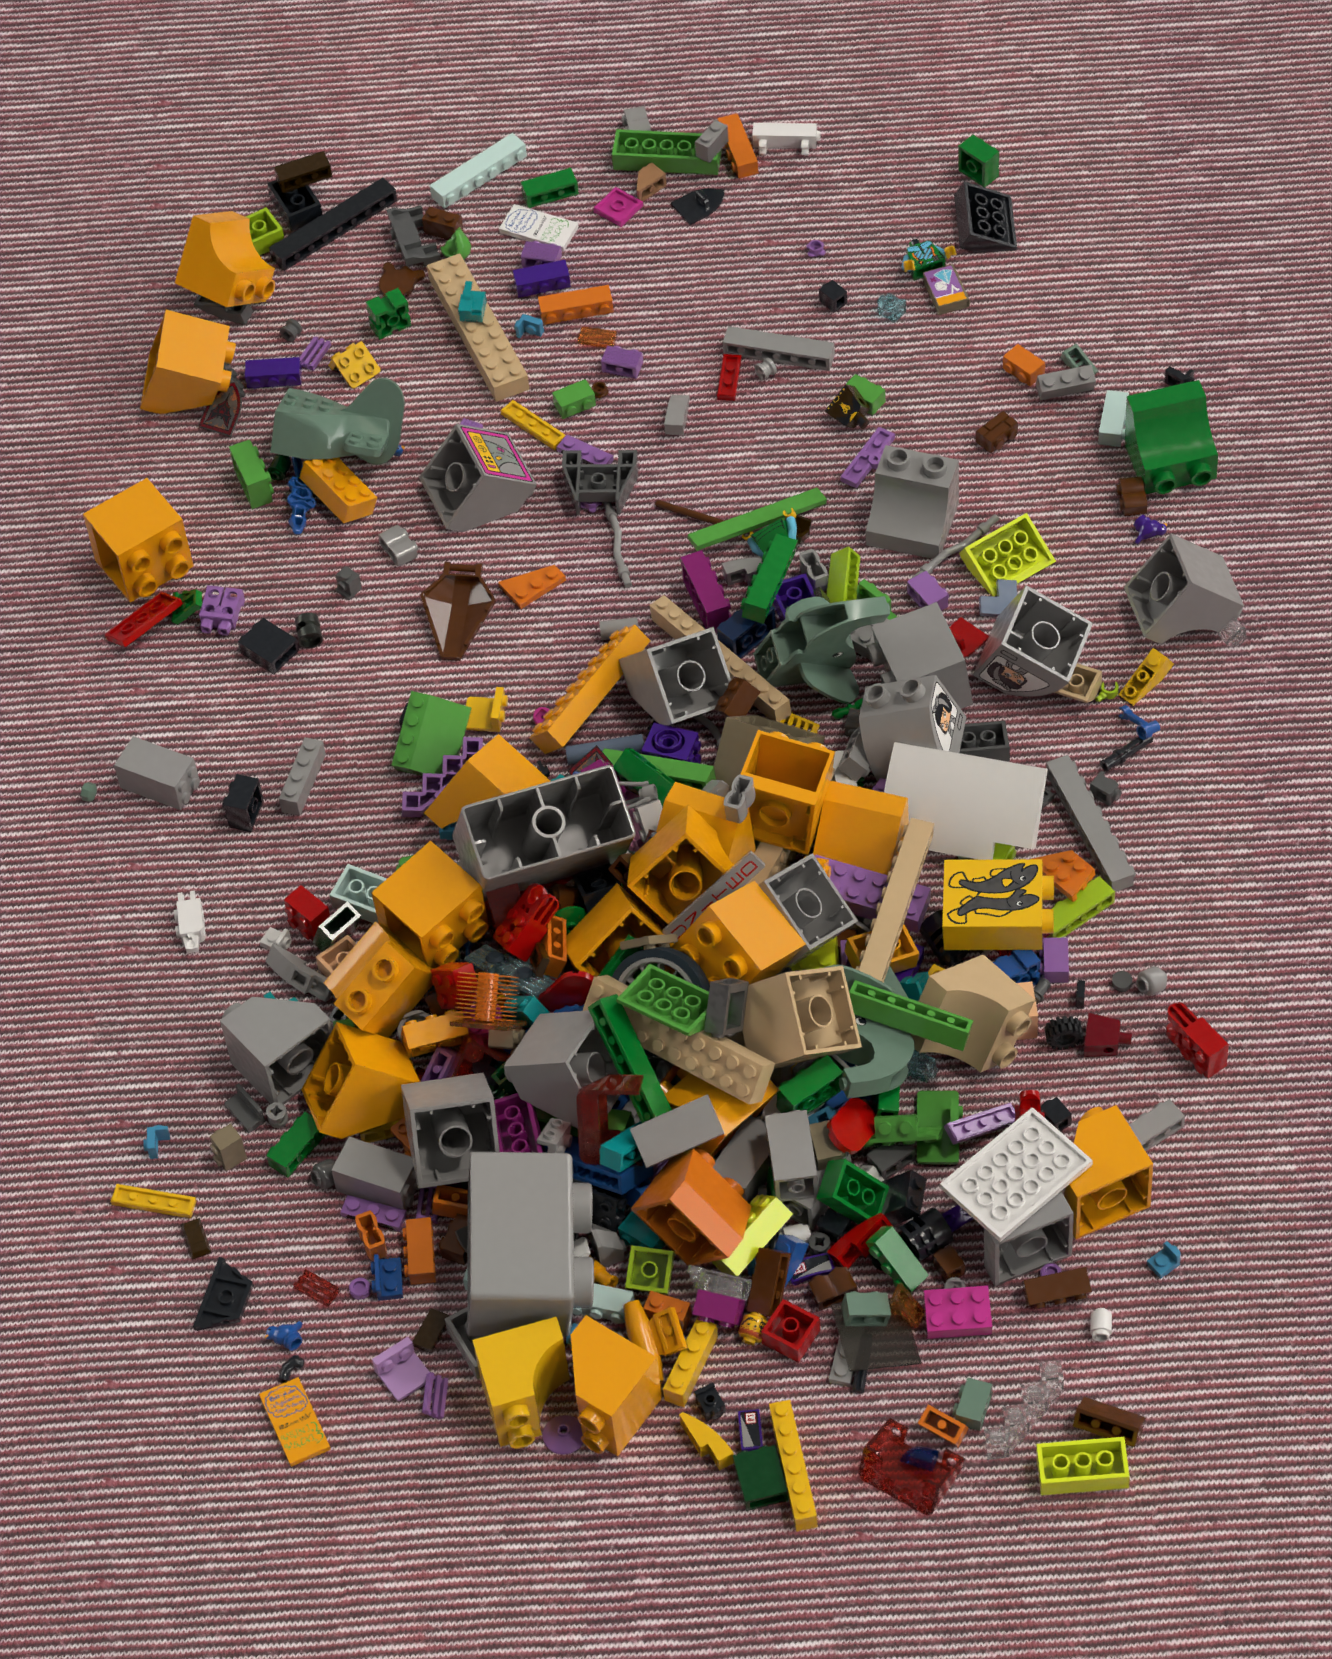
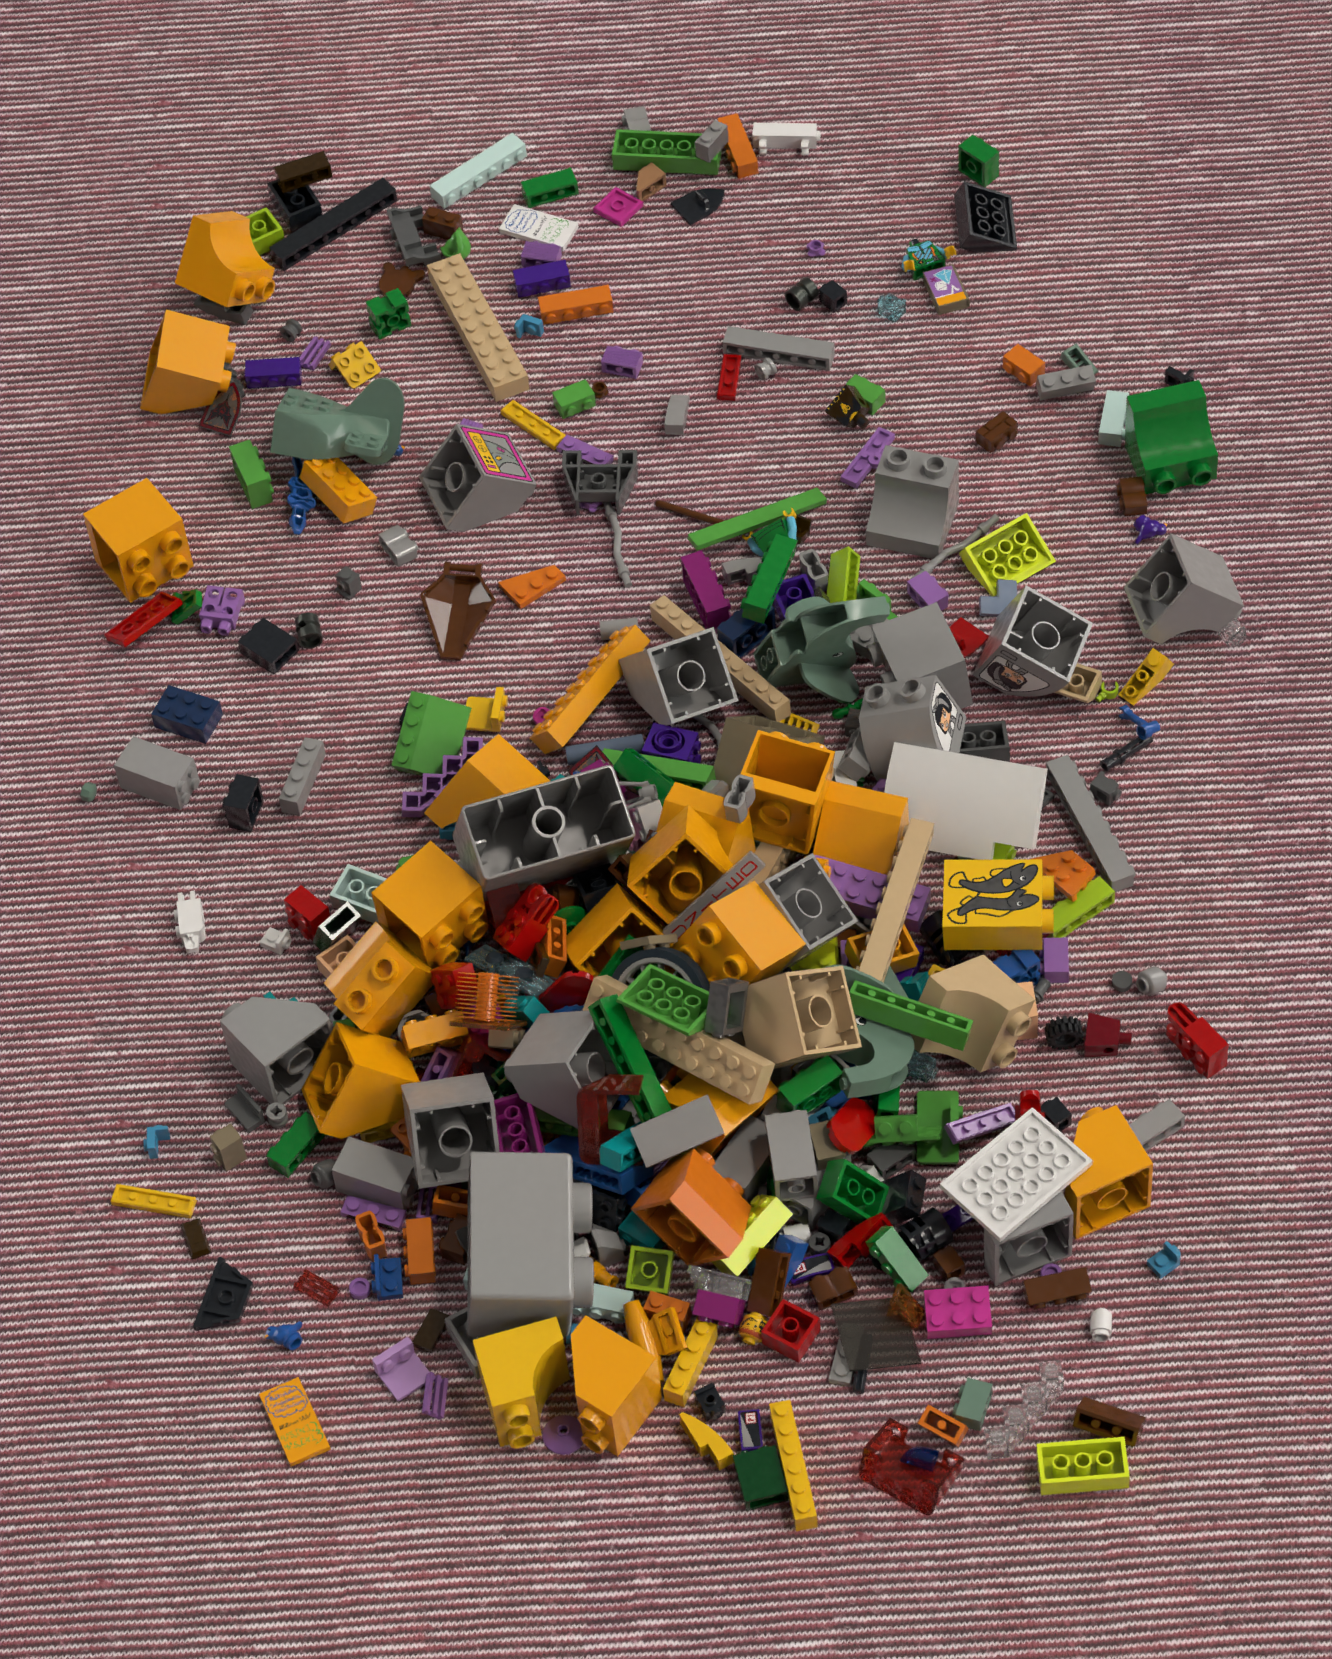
(187, 714): none -> dark blue brick
(279, 467): dark green brick -> none
(288, 1366): black arm -> none
(296, 972): light grey slope -> none
(472, 304): teal piece -> none
(556, 1136): light grey bracket -> none
(597, 337): clear orange tile -> none
(737, 698): reddish brown brick -> none
(801, 294): none -> pearl dark grey wheel
(866, 1309): sand green brick -> none
(1080, 994): black tile -> none

